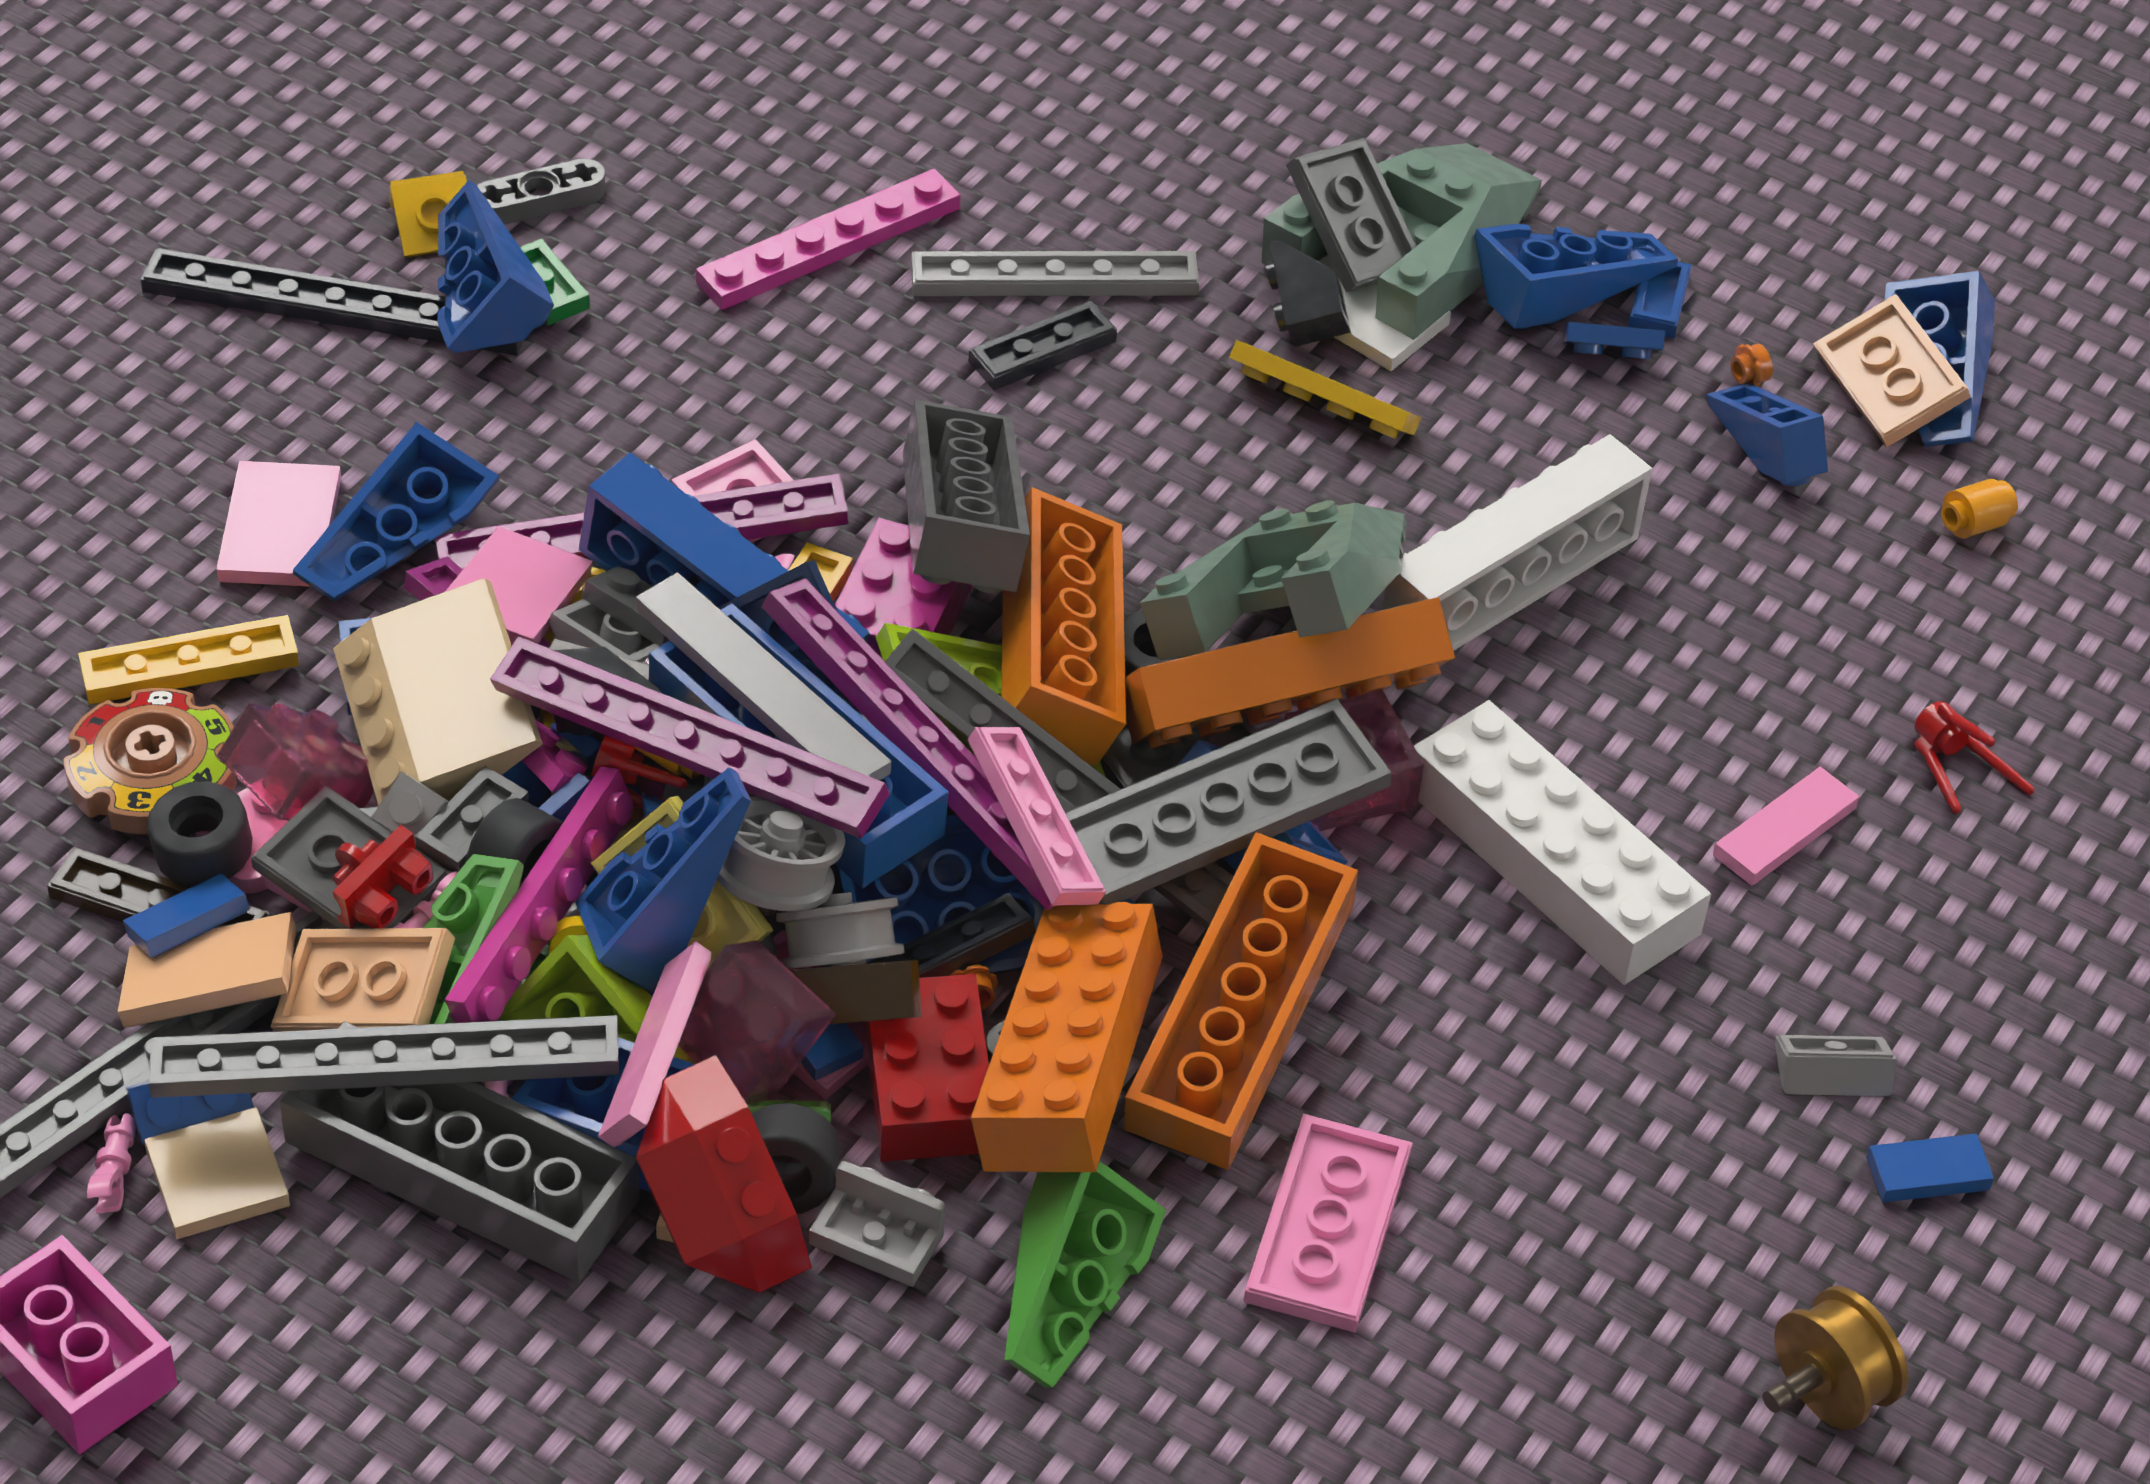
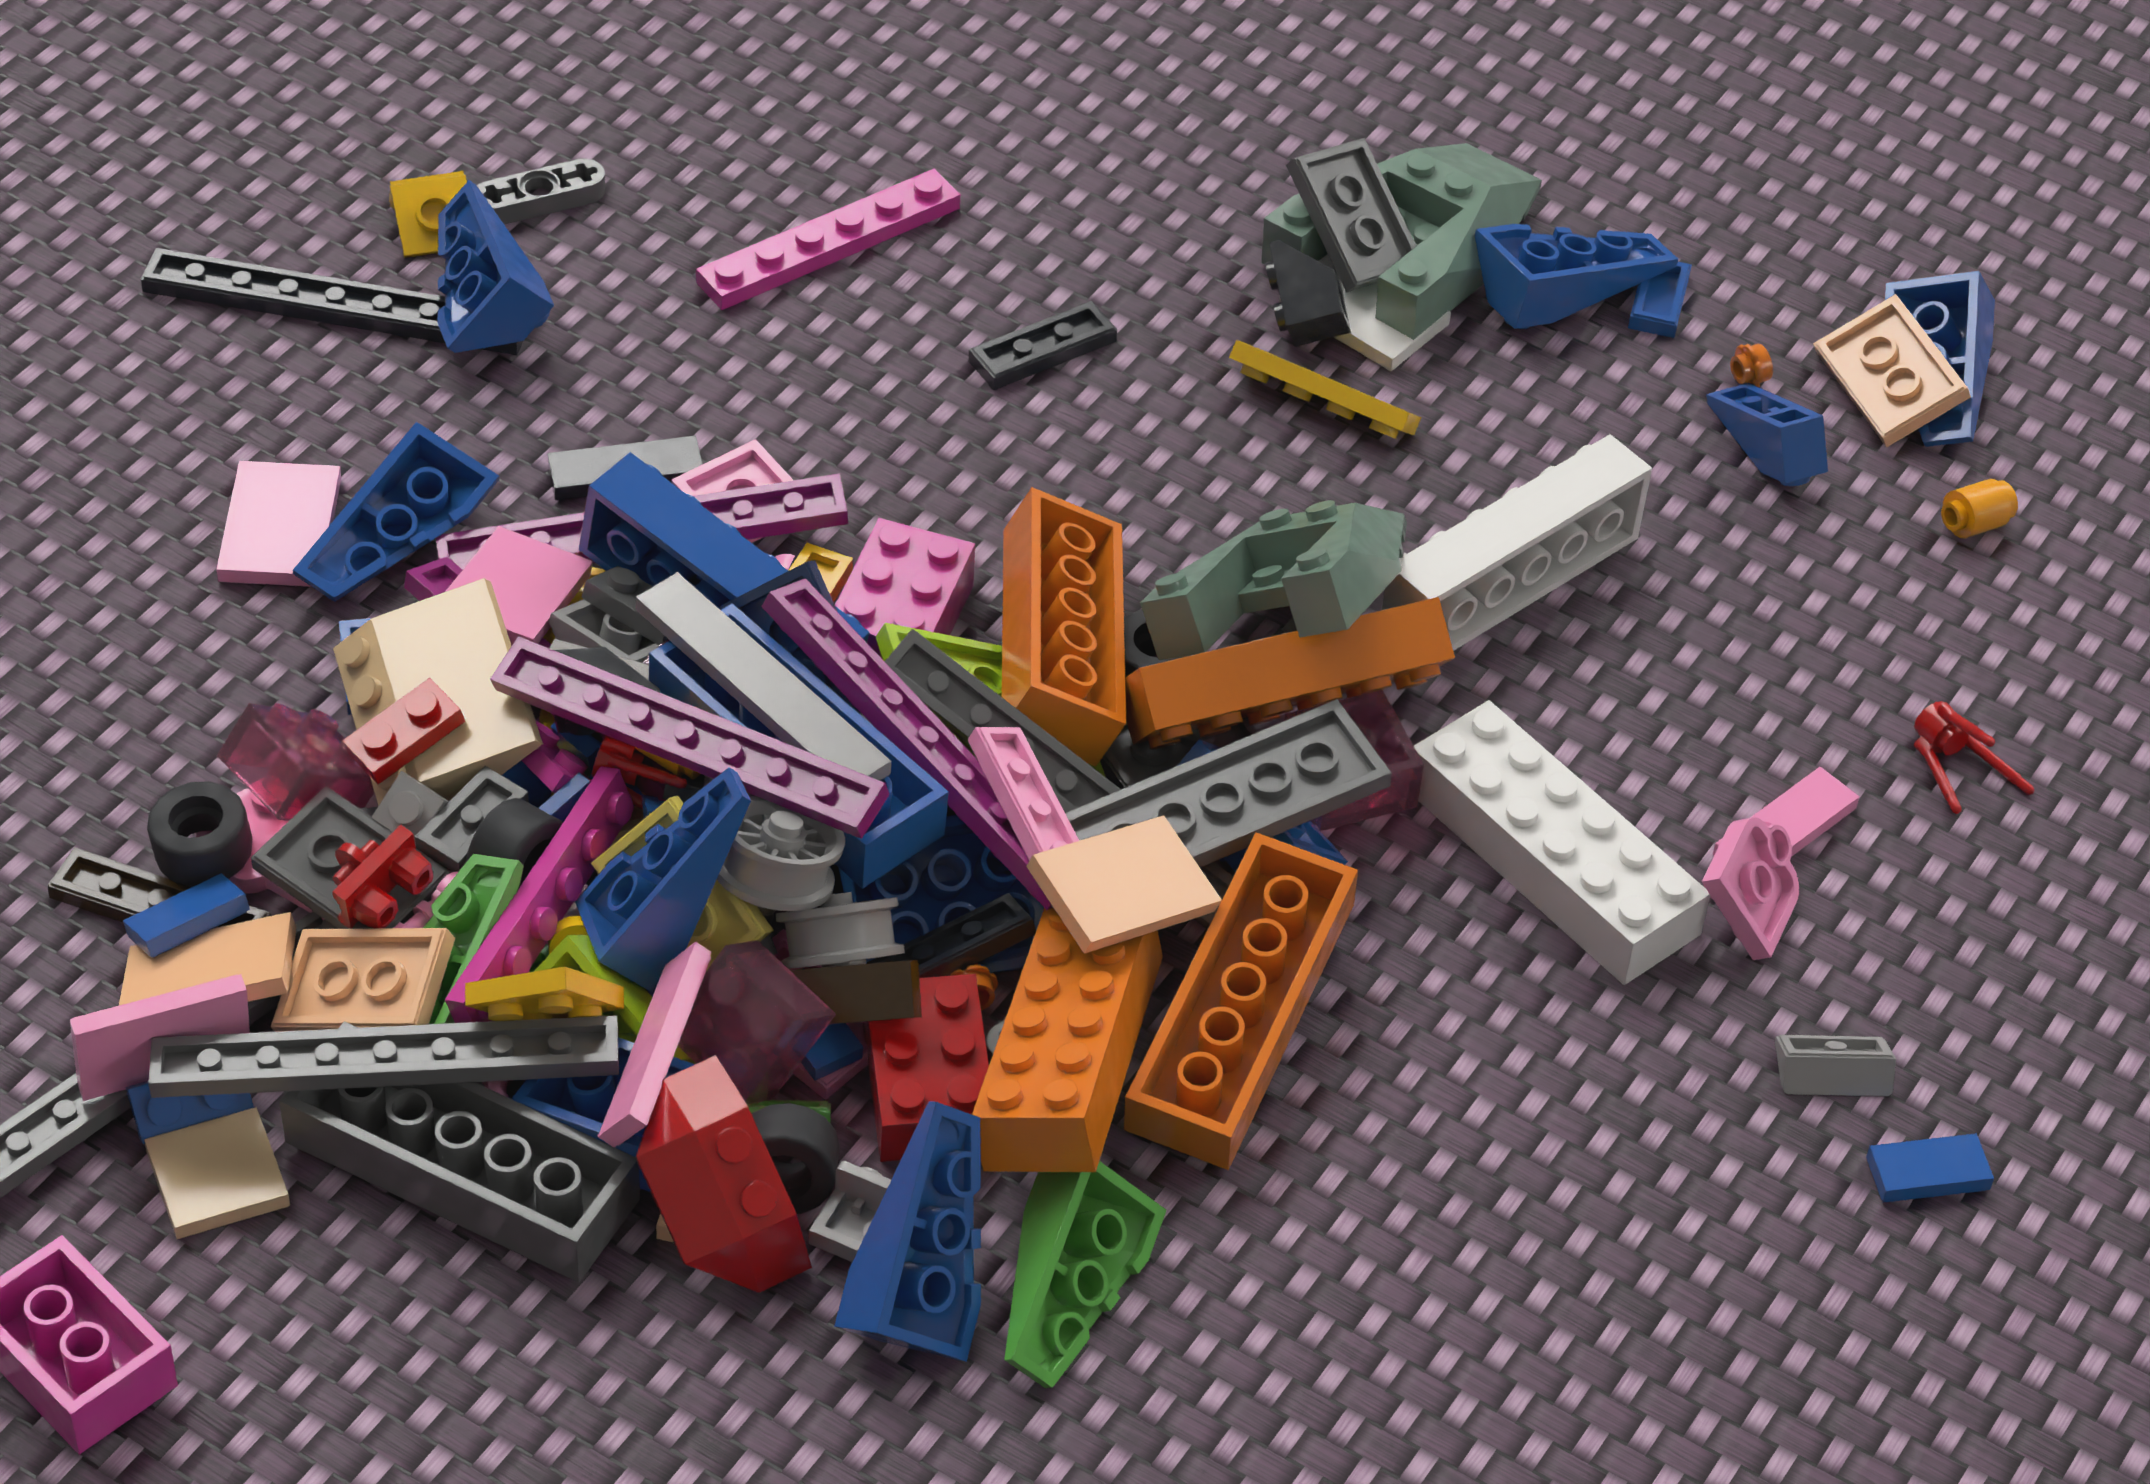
(112, 1164): bright pink piece -> none
(115, 1042): none -> bright pink tile
(141, 750): nougat piece -> none
(189, 659): yellow plate -> none
(403, 730): none -> plate
(544, 995): none -> yellow plate
(564, 289): plate -> none
(576, 469): none -> tile
(917, 1257): none -> blue wedge
(964, 497): dark grey brick -> none
(1054, 273): light grey tile -> none
(1123, 883): none -> light nougat tile
(1328, 1223): bright pink tile -> none
(1633, 341): blue plate -> none
(1754, 883): none -> bright pink plate
(1838, 1359): pearl gold wheel -> none

